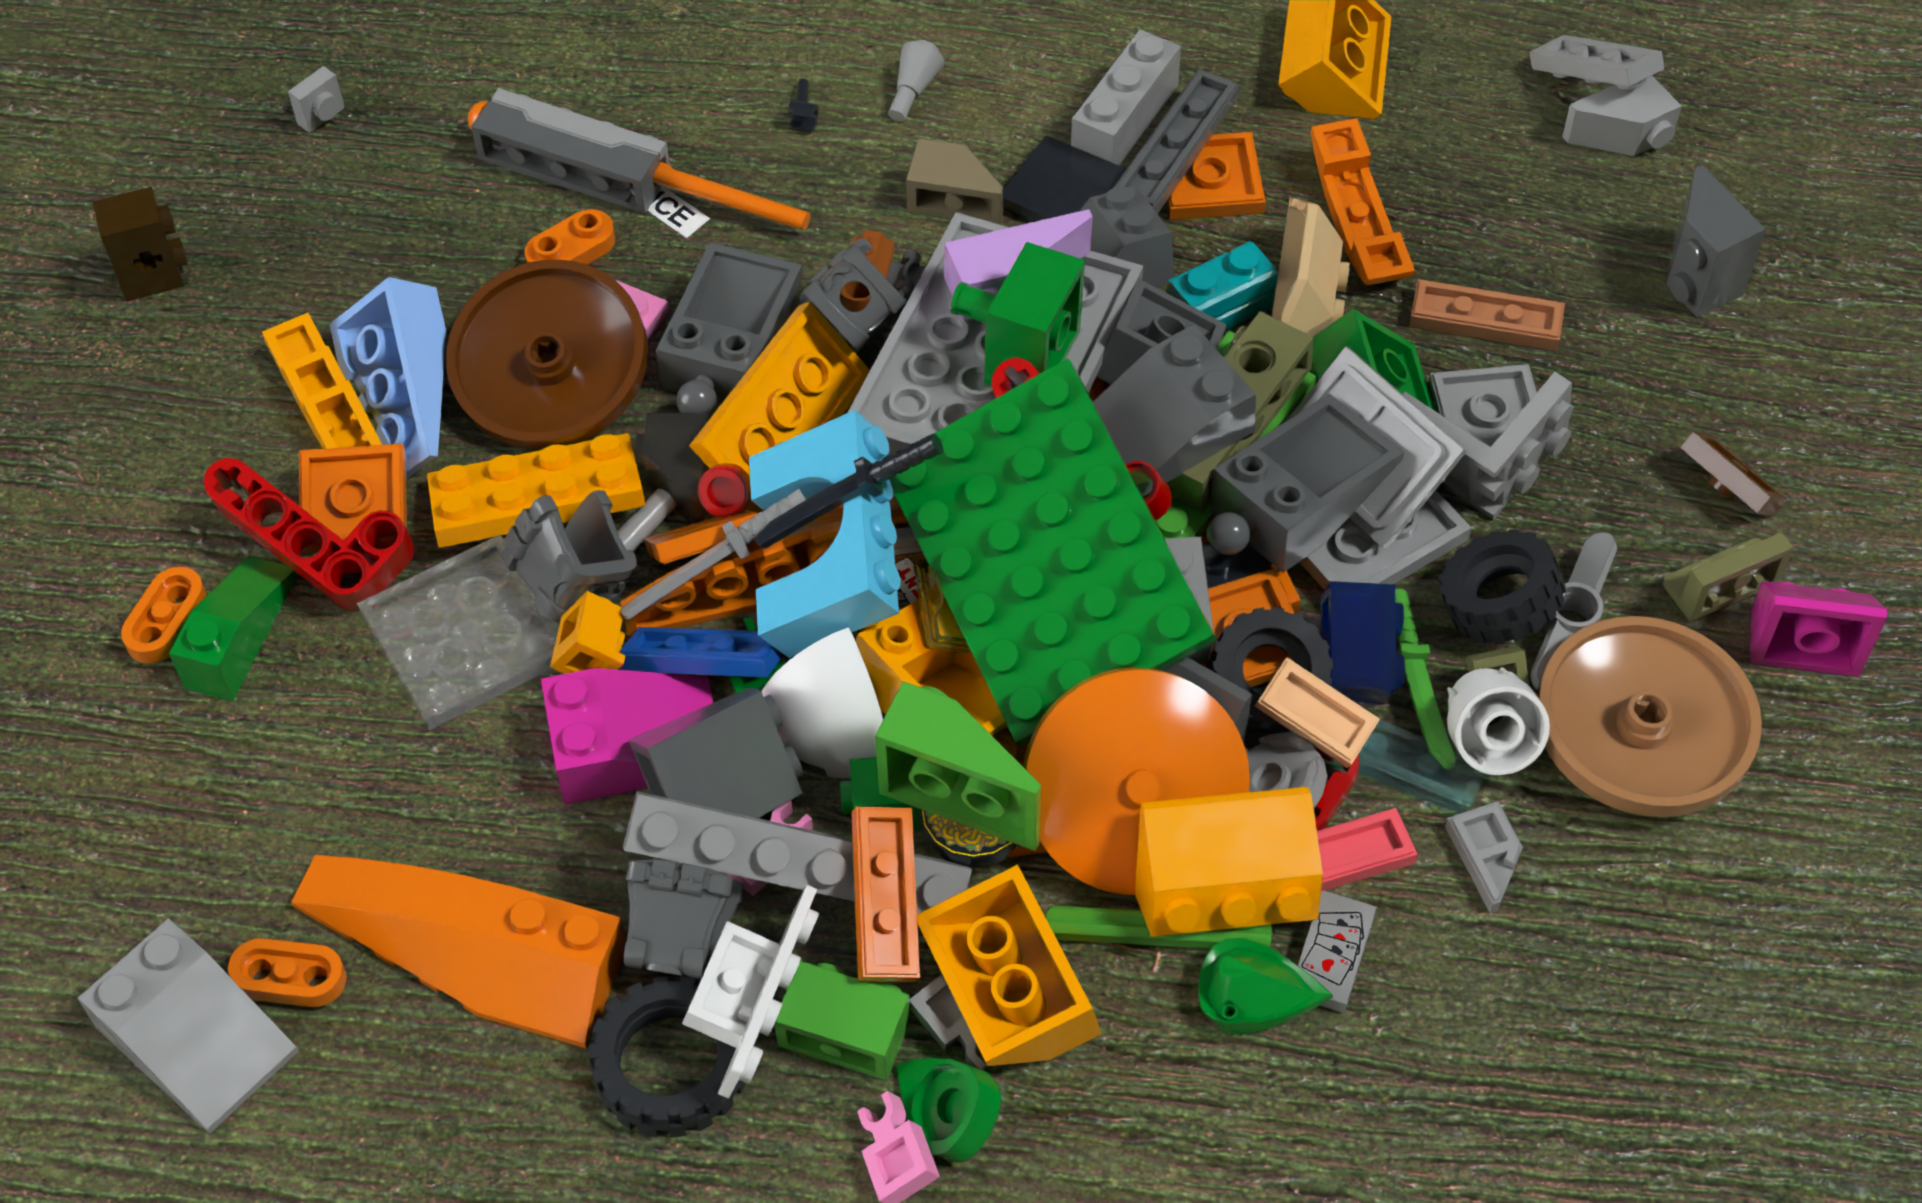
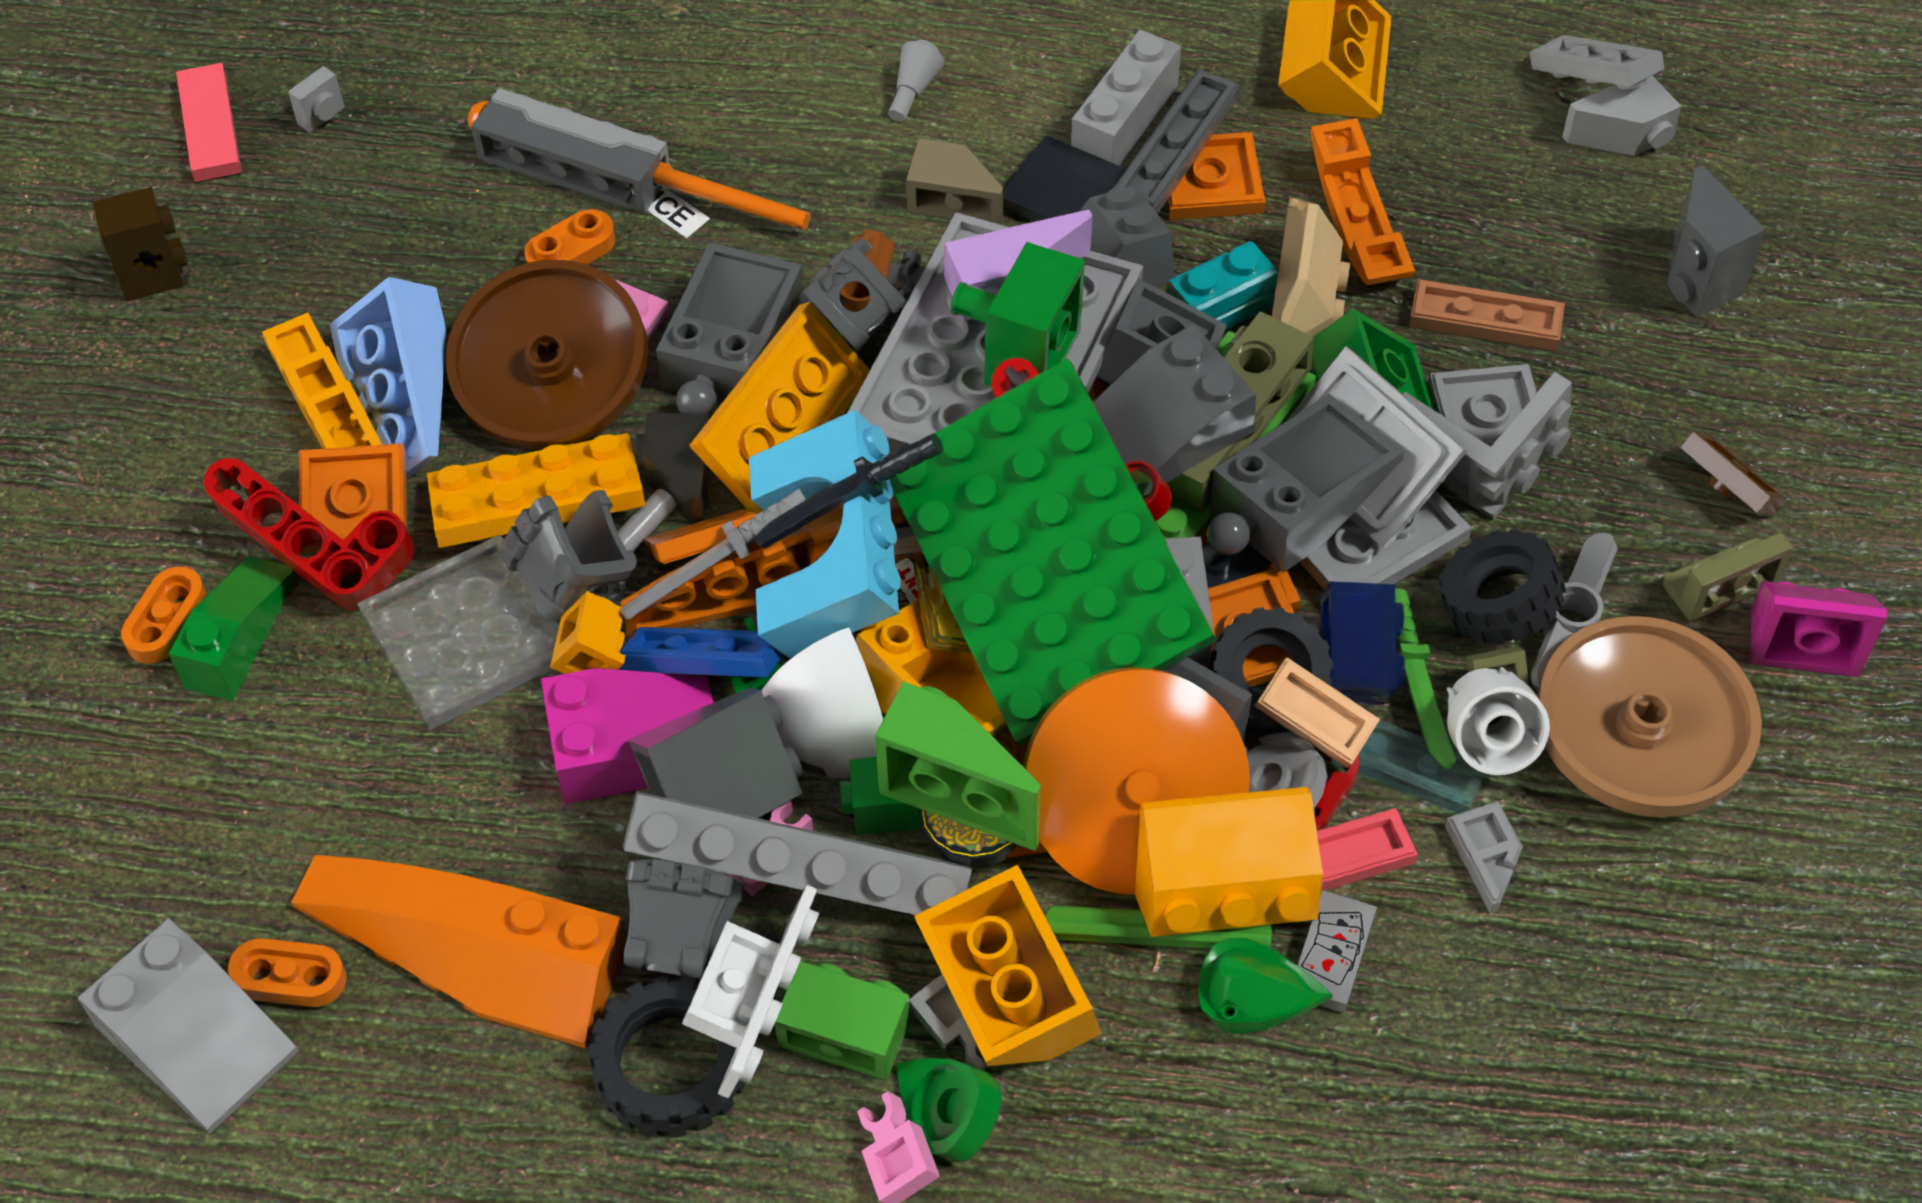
(208, 122): none -> coral tile
(724, 490): red tile -> none
(803, 113): black hand -> none
(885, 894): orange tile -> none

